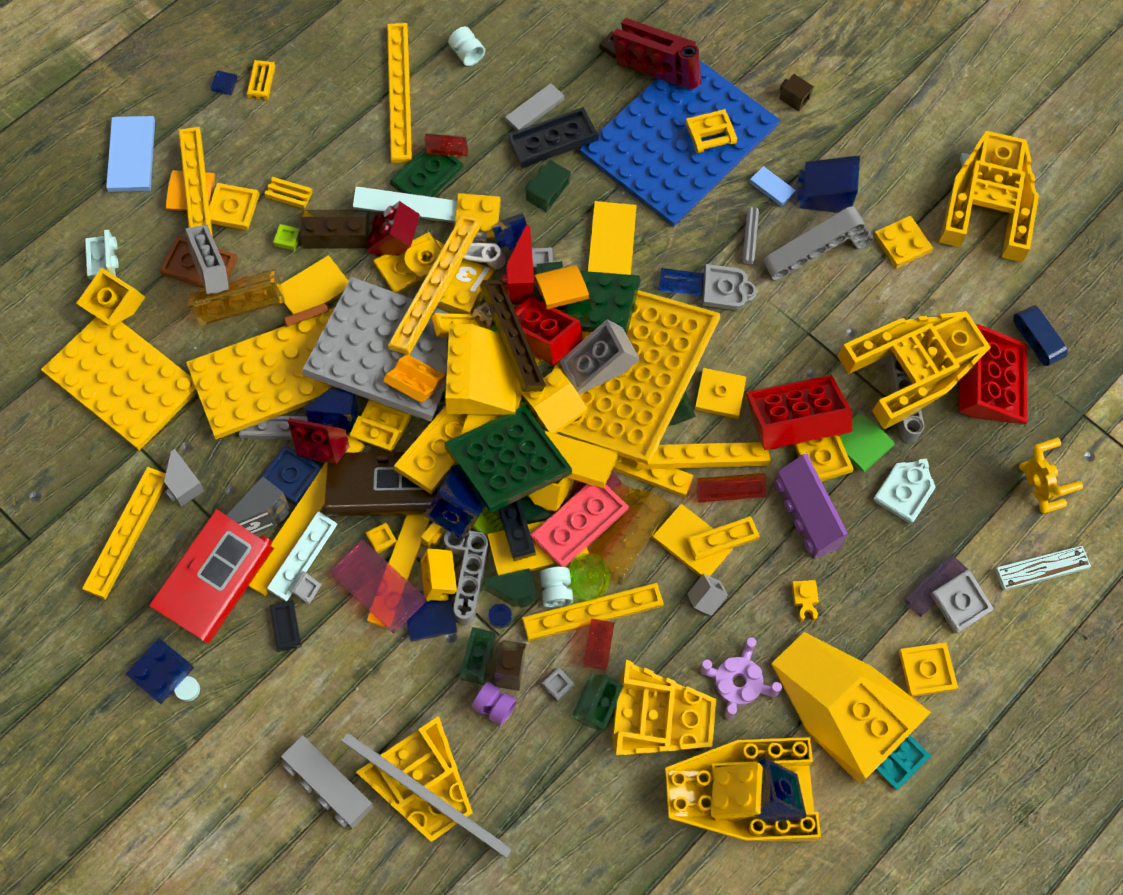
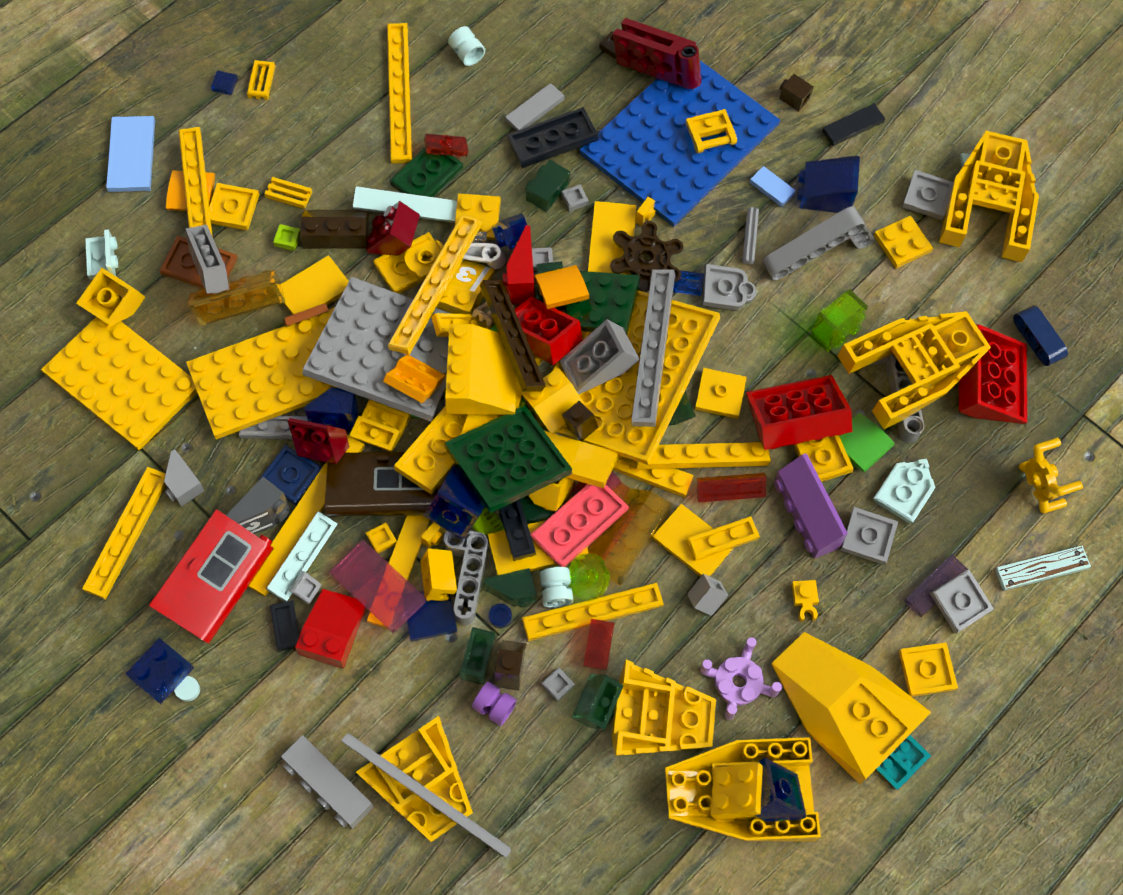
(331, 628): none -> red slope
(574, 198): none -> light grey tile
(580, 421): none -> dark brown brick
(645, 212): none -> yellow plate
(648, 244): none -> dark brown plate
(653, 348): none -> light grey plate
(839, 320): none -> clear neon green brick
(853, 124): none -> black tile
(869, 536): none -> light grey plate
(928, 195): none -> light grey plate

